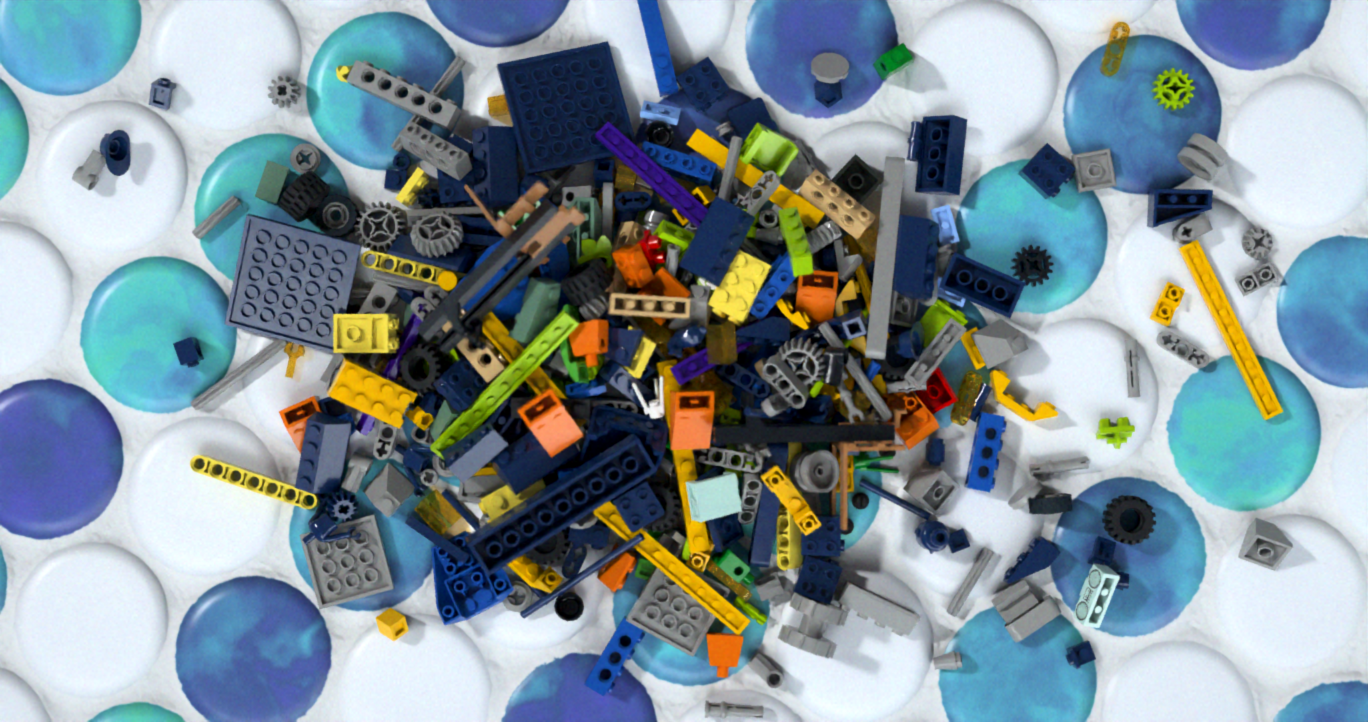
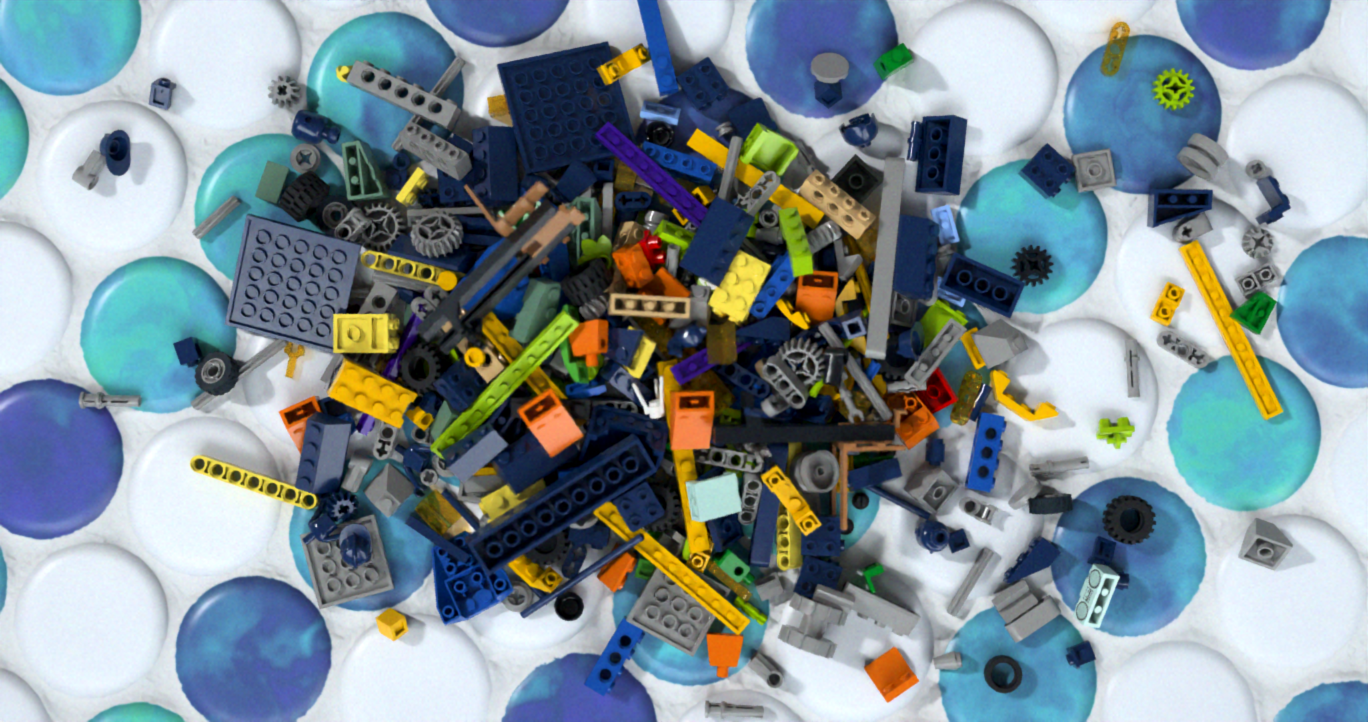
(100, 400): none -> light grey pin
(217, 373): none -> black wheel
(314, 128): none -> dark blue piece
(353, 225): none -> light grey piece
(355, 544): none -> dark blue piece
(362, 173): none -> sand green wedge
(475, 357): none -> yellow tile
(573, 182): none -> dark blue piece
(623, 64): none -> yellow slope
(833, 598): none -> light grey axle
(860, 130): none -> dark blue cylinder
(871, 571): none -> green panel
(873, 475): none -> dark blue slope
(891, 674): none -> orange bracket
(981, 510): none -> light grey piece
(1017, 674): none -> black tyre
(1254, 312): none -> green wing
(1255, 162): none -> light grey bush
(1278, 202): none -> dark blue bracket

